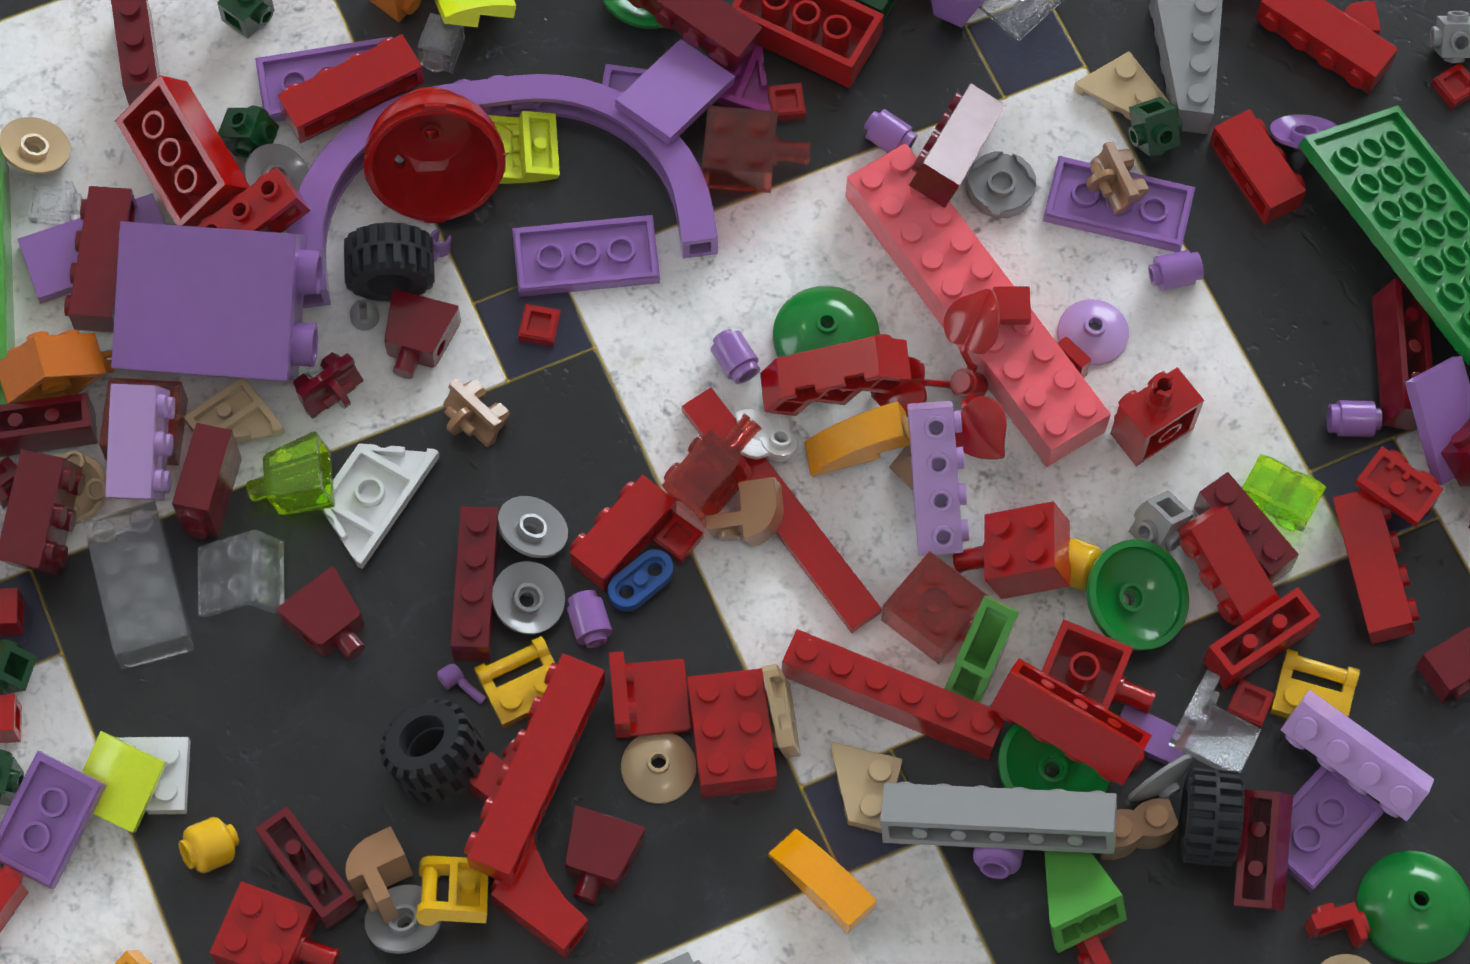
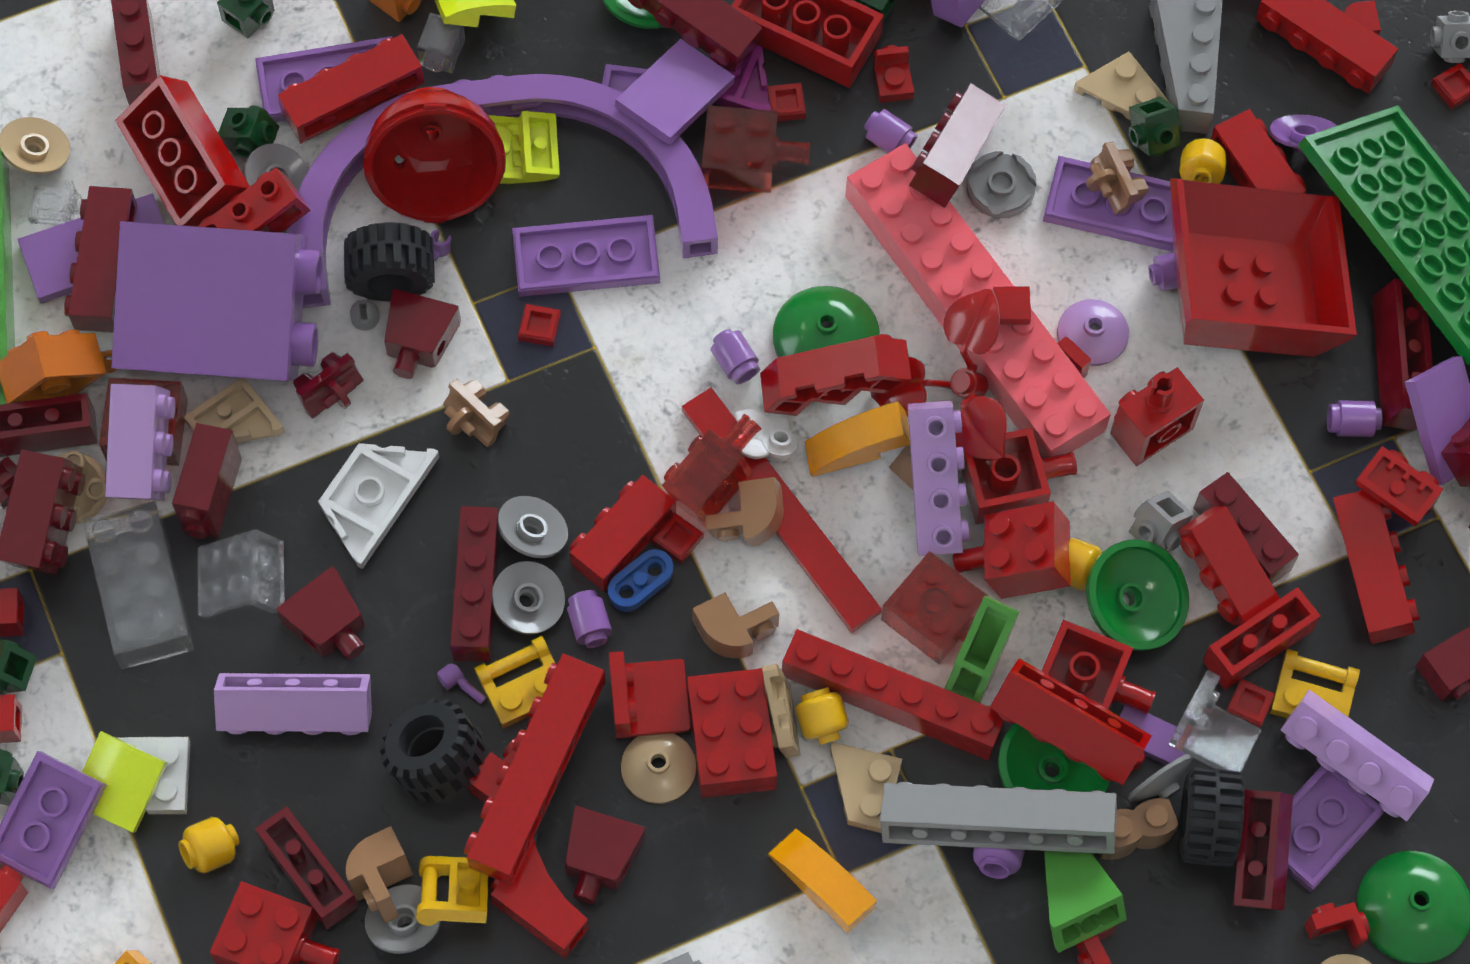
(293, 703): none -> lavender brick
(296, 477): clear neon green torso -> none
(727, 632): none -> medium nougat brick
(822, 715): none -> yellow head
(892, 74): none -> red bracket
(1014, 480): none -> red brick
(1203, 161): none -> yellow head
(1260, 269): none -> red piece
(1283, 493): clear neon green brick -> none

